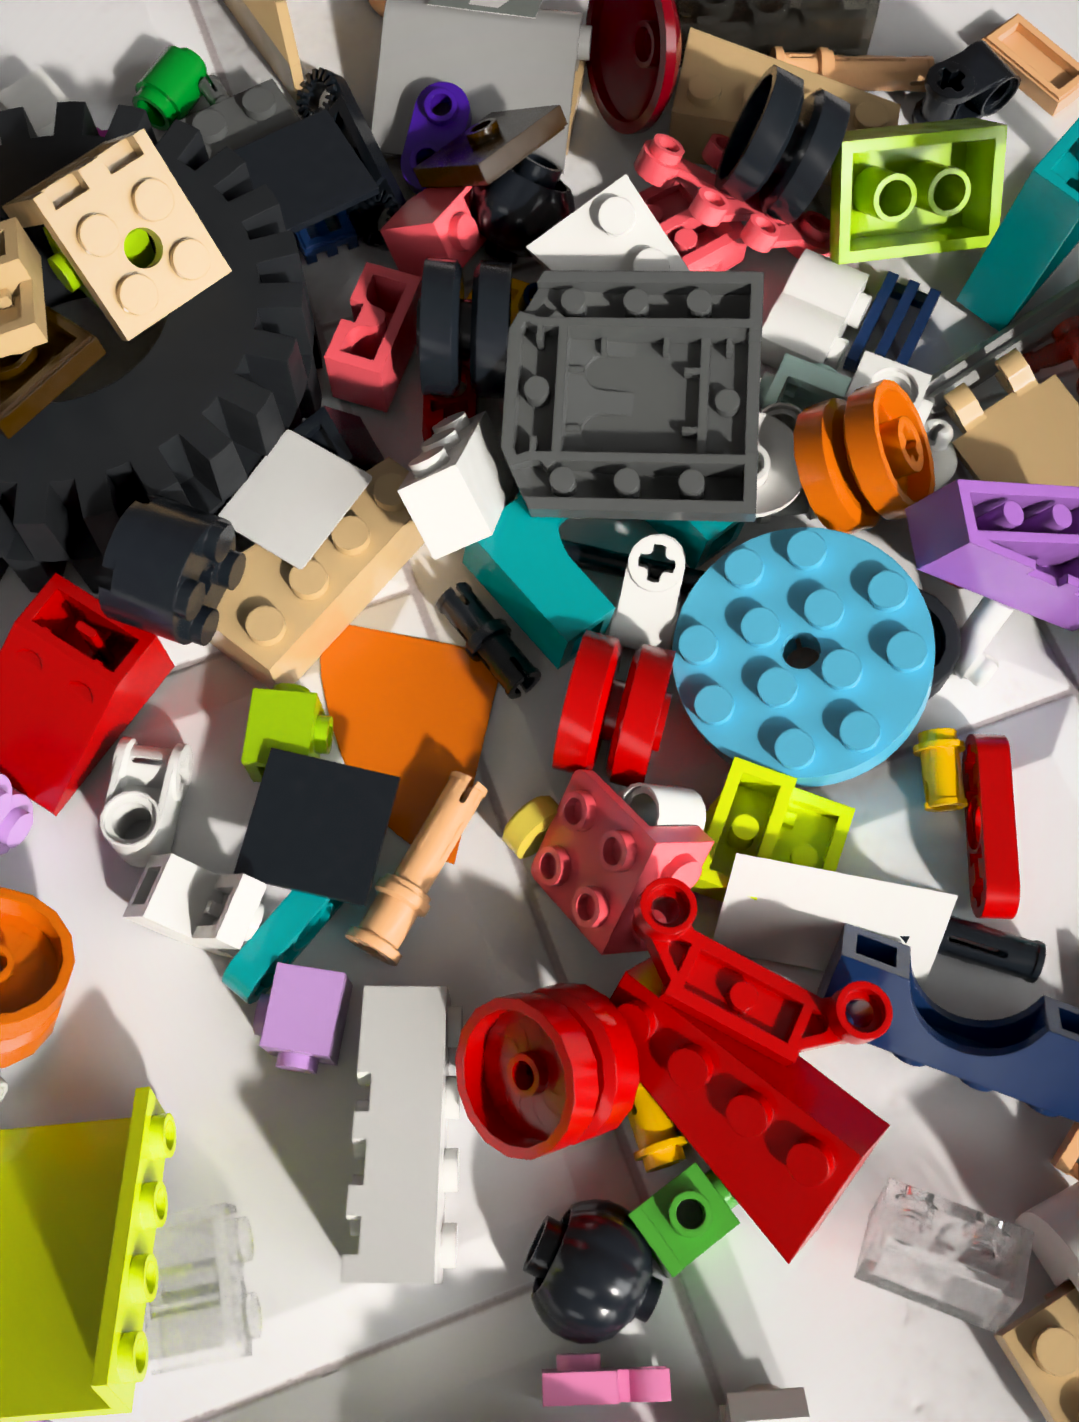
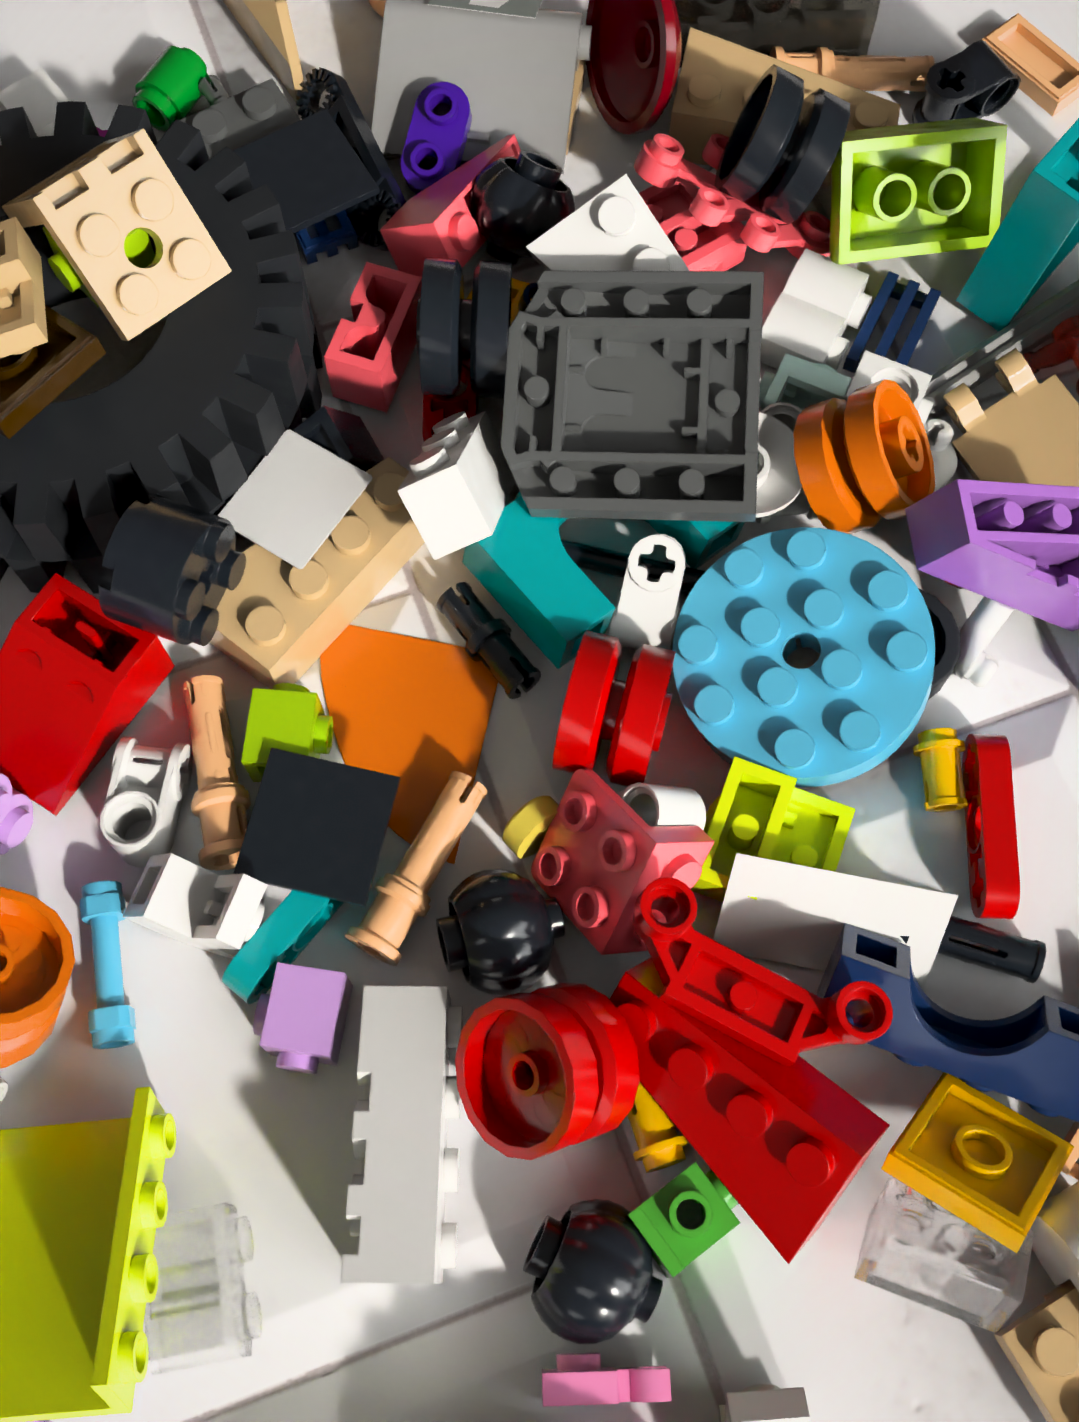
(112, 1021): none -> medium azure bar
(220, 798): none -> light nougat pin
(491, 147): dark brown plate -> none
(499, 931): none -> black plant
(978, 1160): none -> yellow tile

